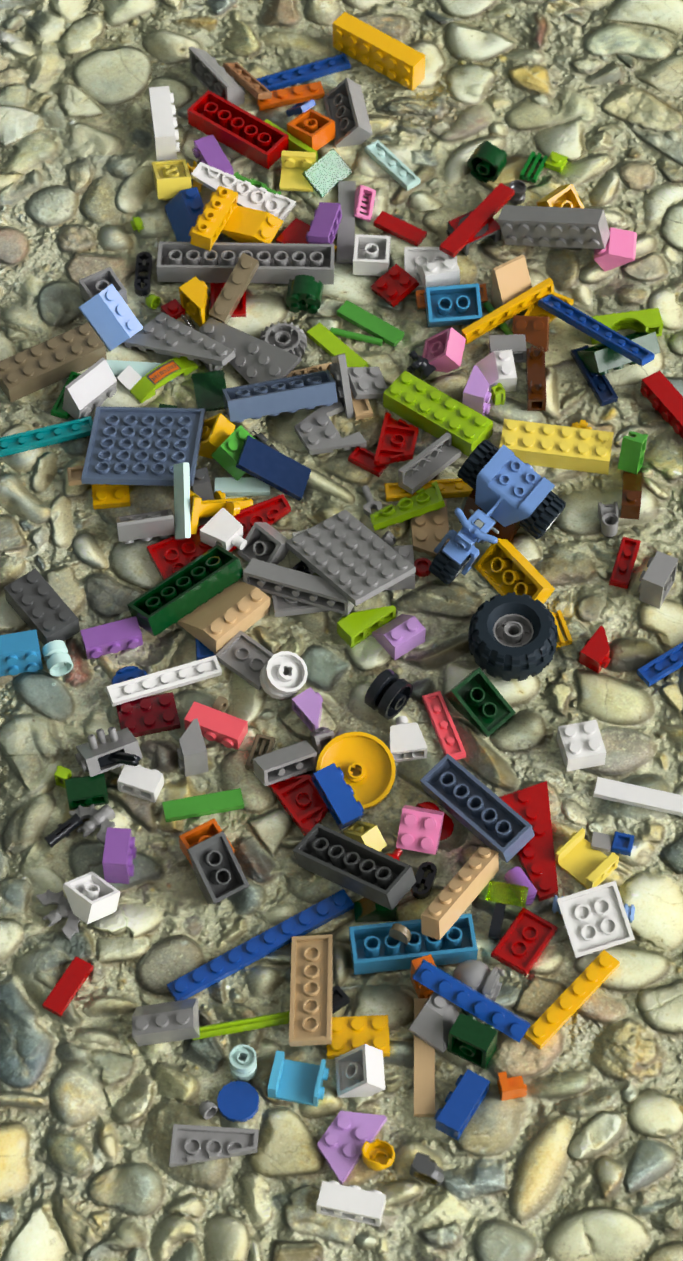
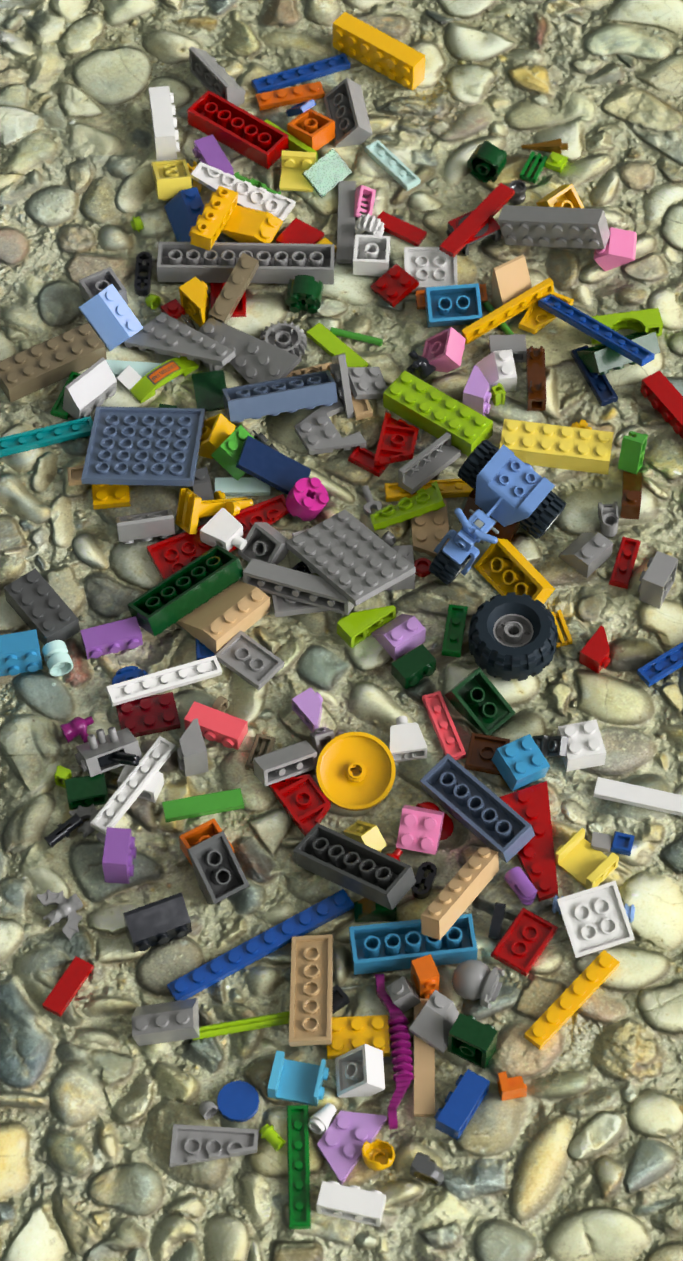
(76, 727): none -> magenta piece
(91, 897): white slope -> none
(133, 785): none -> white tile
(157, 922): none -> black slope
(182, 501): light aqua tile -> none
(243, 1062): light aqua wheel -> none
(247, 81): medium nougat tile -> none
(272, 1137): none -> lime pin
(283, 675): white wheel -> none
(298, 1167): none -> green tile
(307, 498): none -> dark pink brick
(320, 1120): none -> white cone
(325, 223): medium lavender brick -> none
(337, 796): blue brick -> none
(369, 225): none -> white gear
(370, 323): bright green tile -> none
(388, 694): black wheel -> none
(400, 933): dark tan tile -> none
(400, 1053): none -> magenta piece
(403, 994): none -> light grey brick
(413, 666): none -> dark green brick
(439, 273): white slope -> none
(454, 631): none -> green tile
(471, 1000): blue plate -> none
(481, 752): none -> reddish brown tile
(507, 893): clear neon green tile -> none
(520, 762): none -> dark azure brick
(535, 329): dark orange wing -> none
(549, 146): none -> pearl gold piece
(552, 746): none -> dark grey slope
(587, 552): none -> light grey slope

